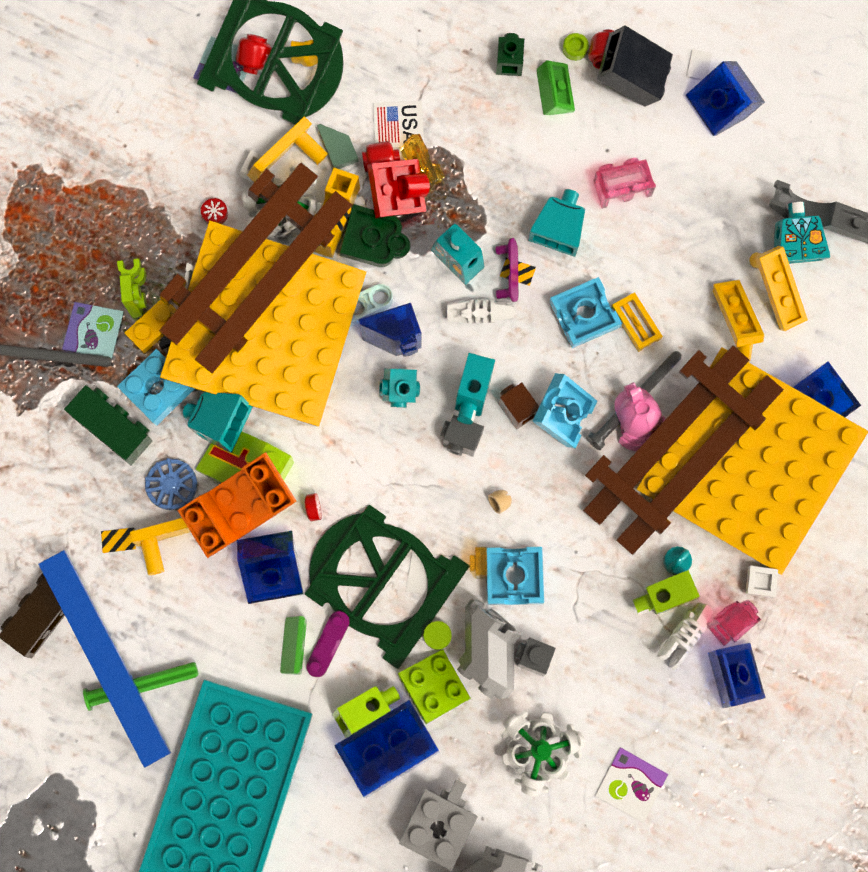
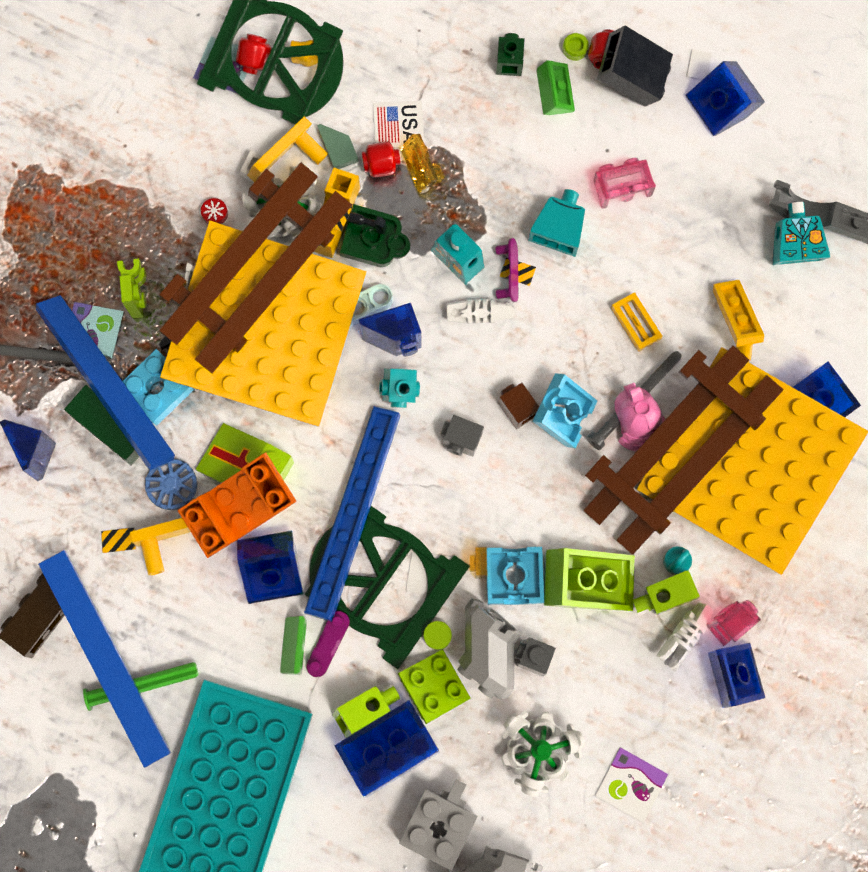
(30, 446): none -> clear blue slope
(105, 382): none -> blue tile
(145, 331): yellow plate -> none
(218, 418): teal torso -> none
(313, 507): red tile -> none
(352, 514): none -> blue tile
(379, 224): none -> black piece
(398, 188): plate -> none
(473, 387): teal torso -> none
(500, 501): tan hinge -> none
(585, 329): medium azure brick -> none
(589, 580): none -> lime slope
(761, 582): white plate -> none
(780, 287): yellow piece -> none

